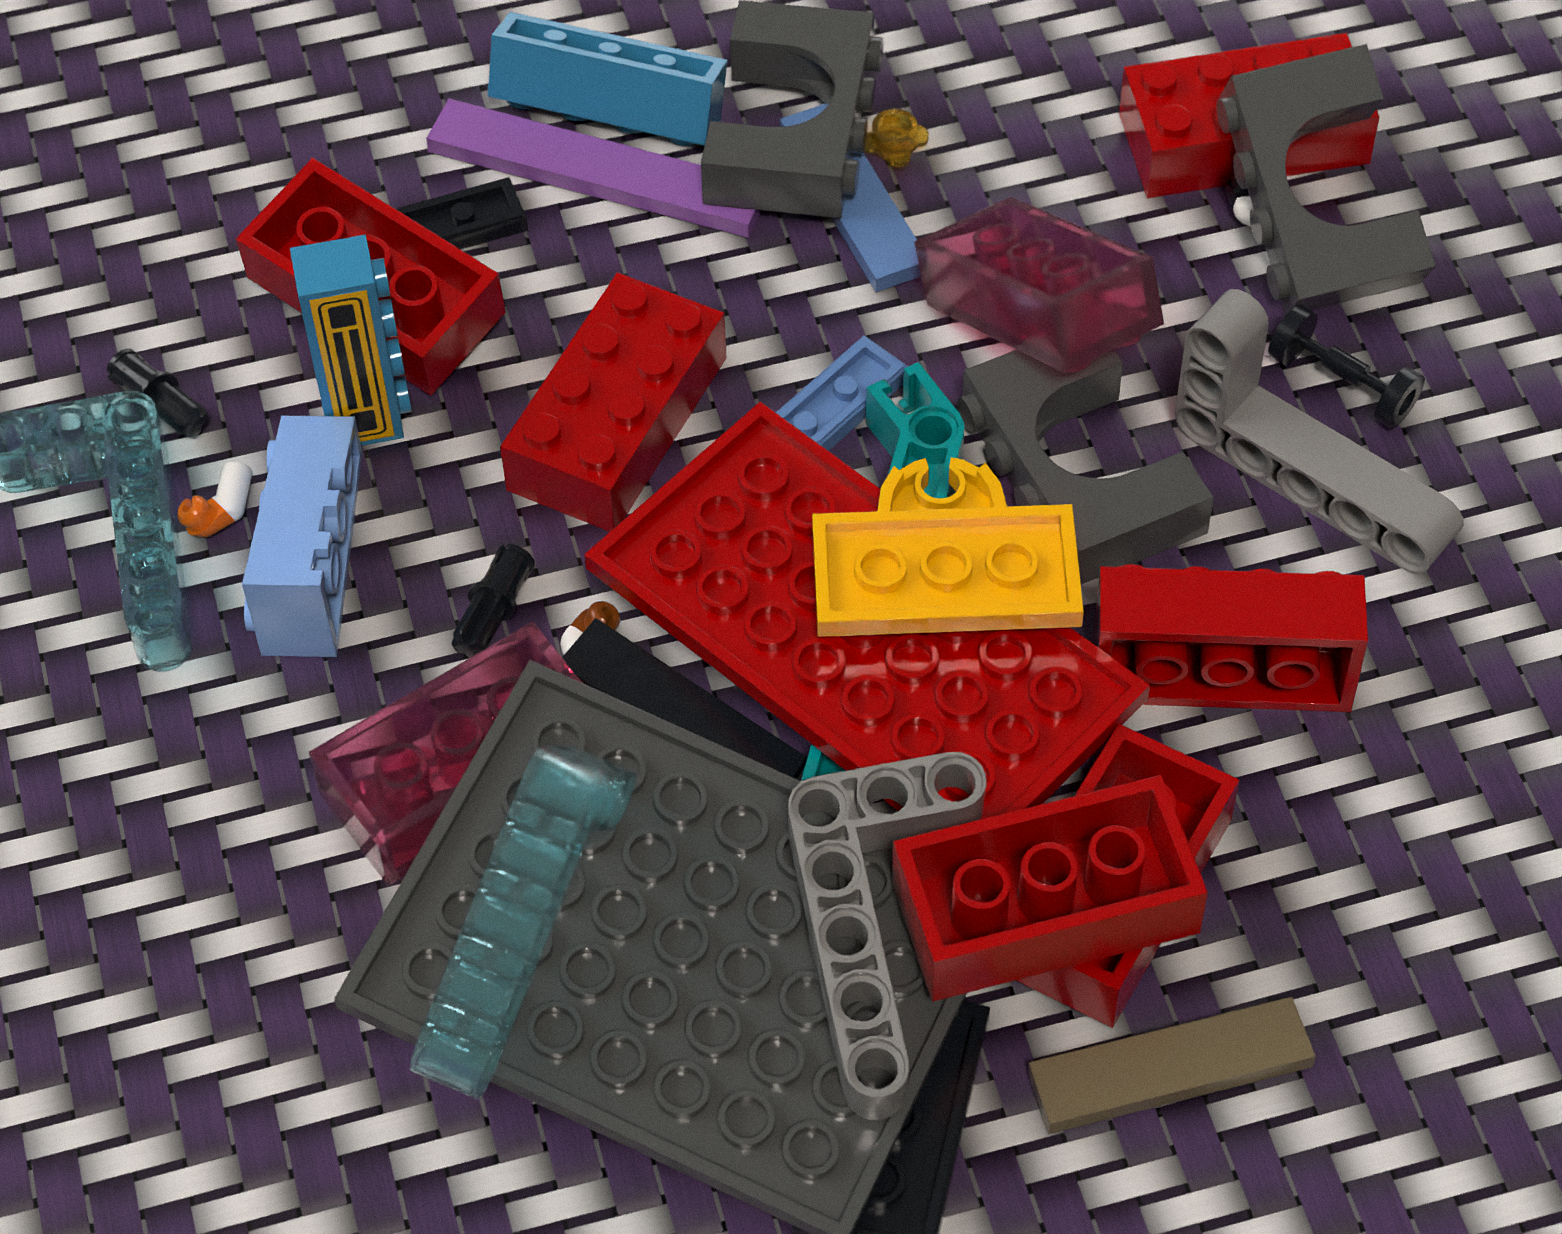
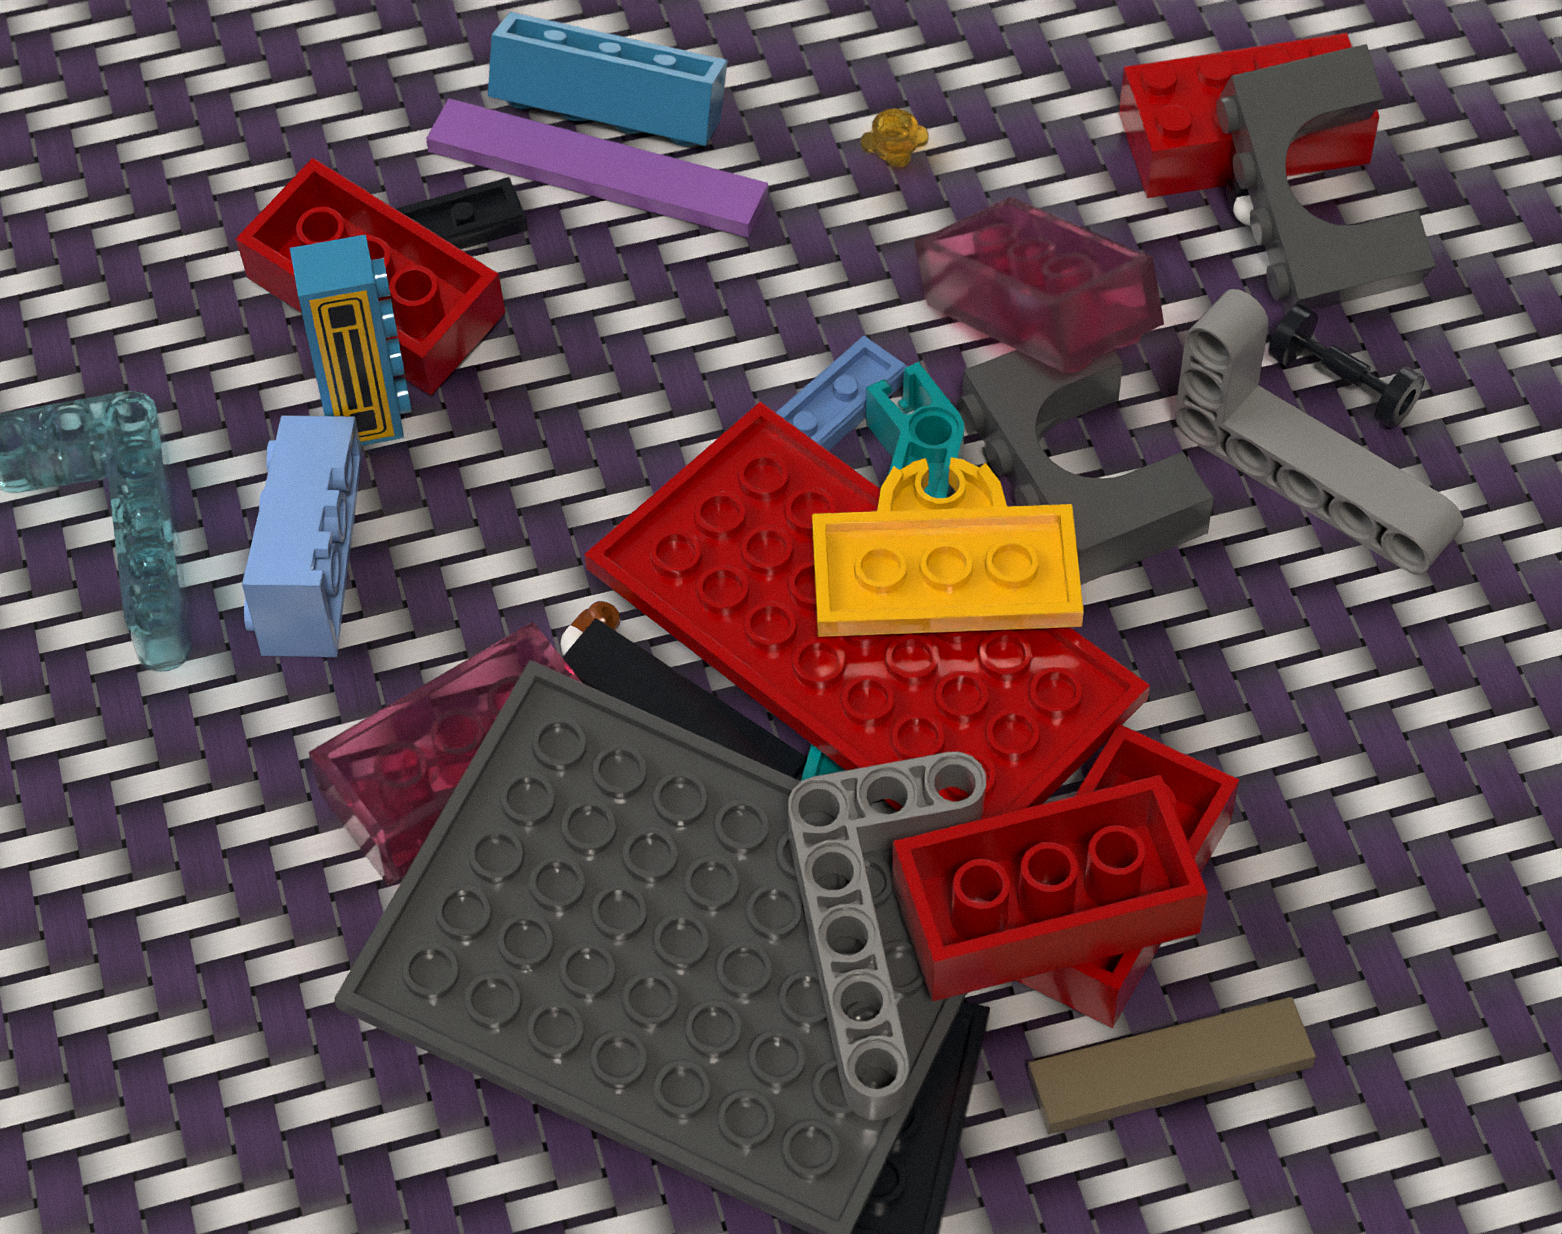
(173, 405): black axle -> none
(226, 507): arm -> none
(492, 599): black axle -> none
(514, 910): clear light blue beam -> none
(614, 402): red brick -> none
(804, 164): dark grey arch -> none
(872, 224): medium blue tile -> none
(1236, 635): red brick -> none

